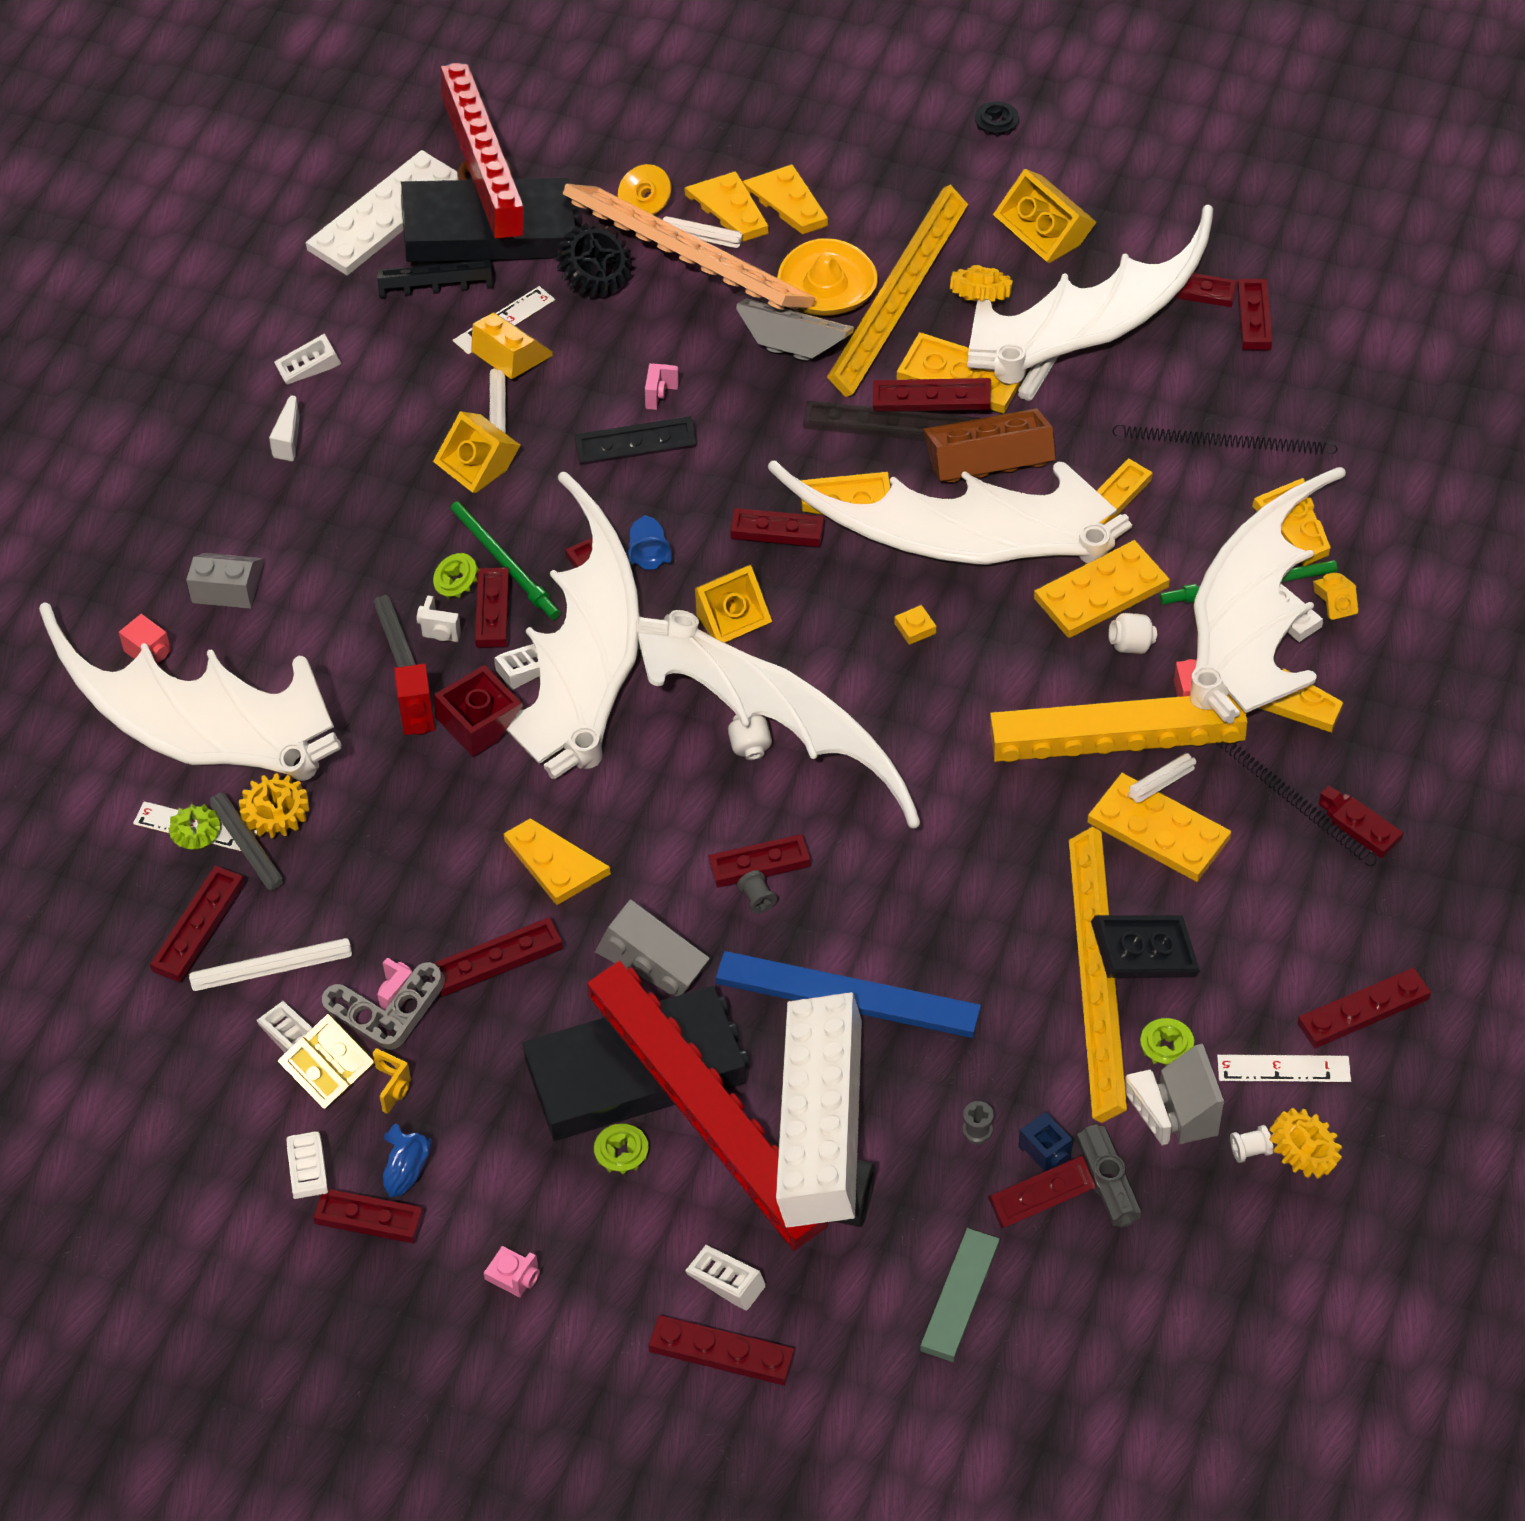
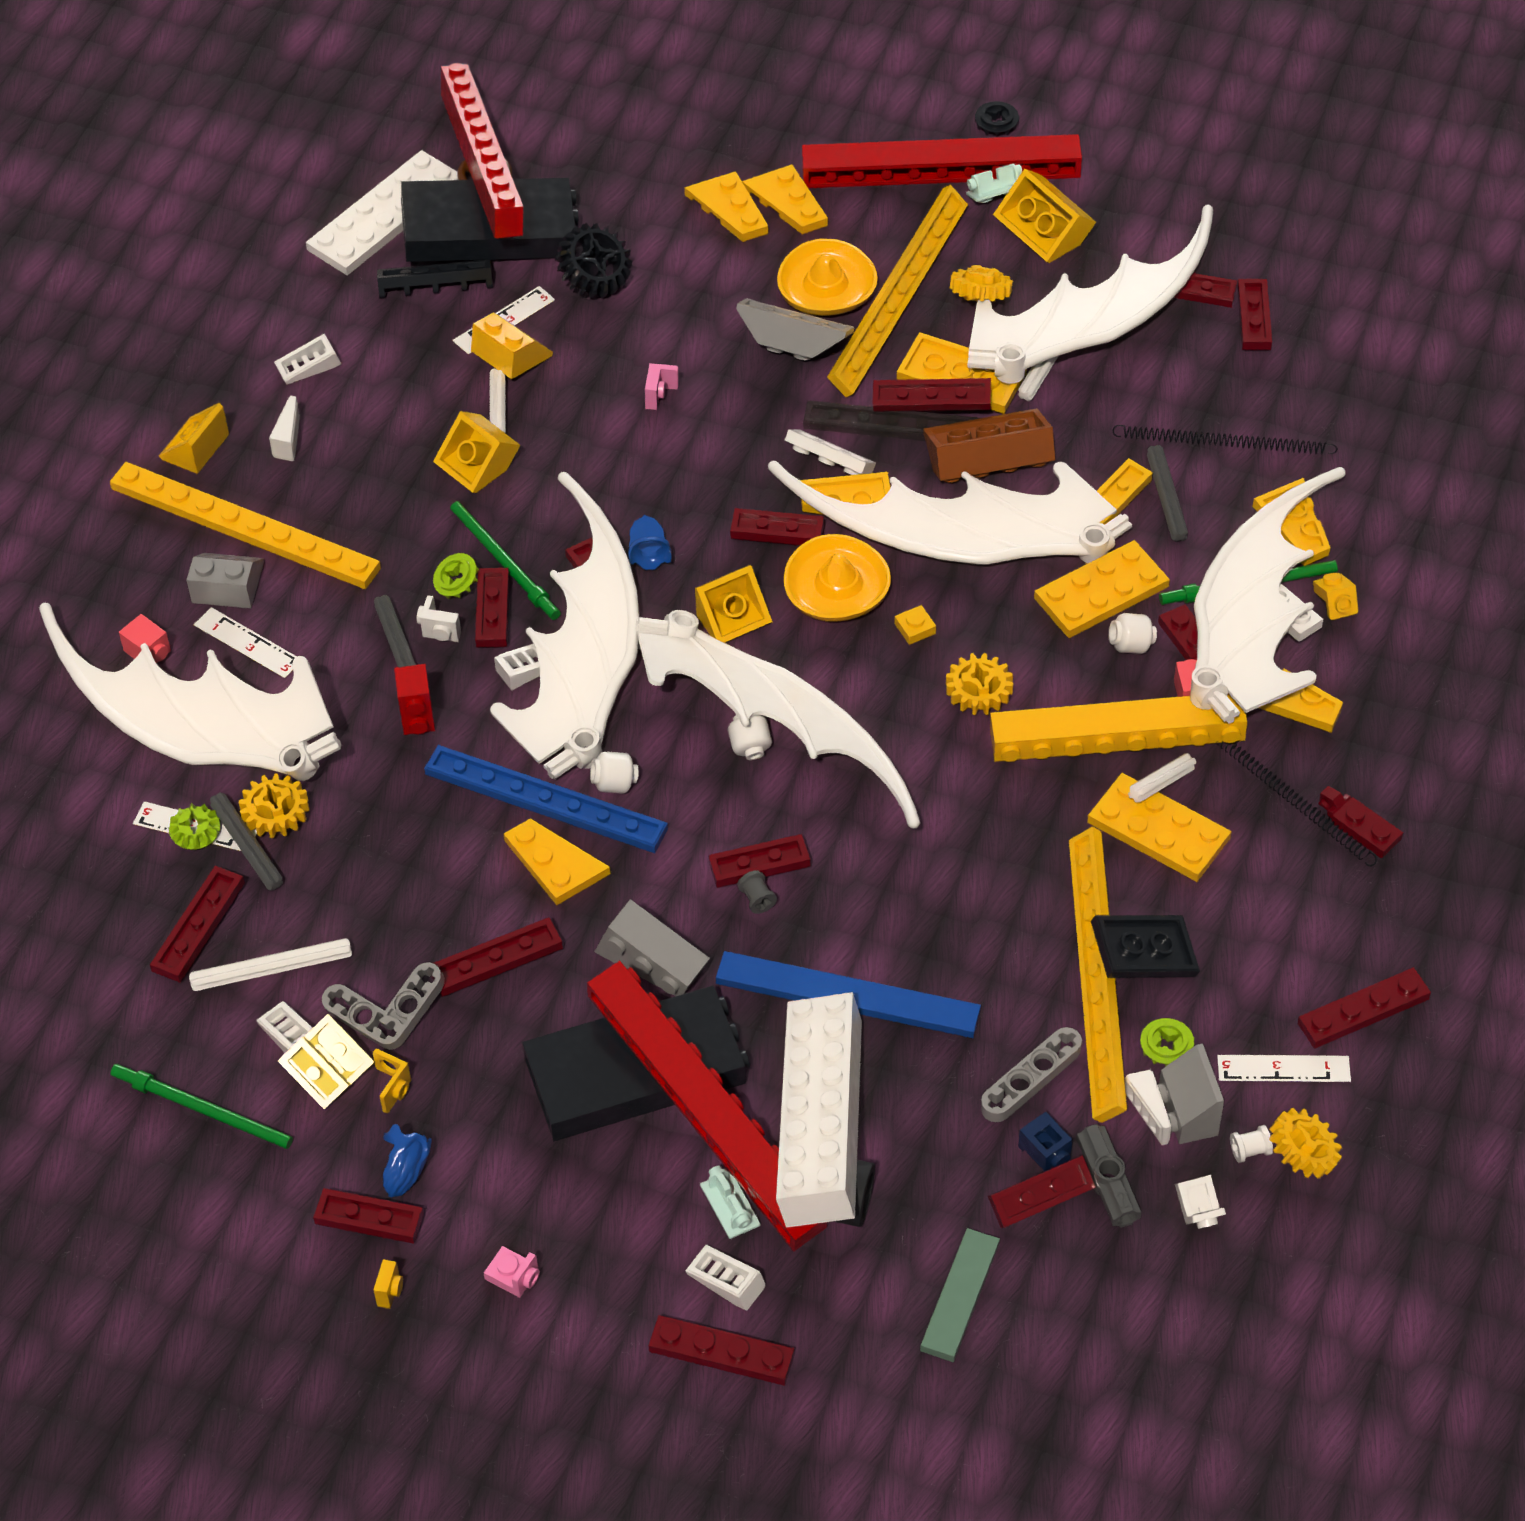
(145, 1082): none -> green bar
(197, 439): none -> yellow slope
(246, 525): none -> yellow plate
(246, 642): none -> white sticker
(306, 1163): white slope -> none
(387, 1284): none -> yellow plate
(396, 977): bright pink bracket -> none
(476, 709): dark red slope -> none
(546, 799): none -> blue tile
(613, 772): none -> white head
(616, 1137): lime gear -> none
(635, 440): black hinge -> none
(643, 180): yellow dish -> none
(691, 248): light nougat plate -> none
(708, 233): white axle -> none
(729, 1202): none -> light aqua hinge
(829, 453): none -> white plate
(836, 578): none -> yellow hat
(937, 160): none -> red brick
(977, 1122): dark grey bush -> none
(979, 684): none -> yellow gear
(984, 188): none -> light aqua hinge
(1036, 1078): none -> light grey beam
(1167, 493): none -> dark grey axle
(1181, 629): none -> dark red hinge
(1199, 1201): none -> white bracket

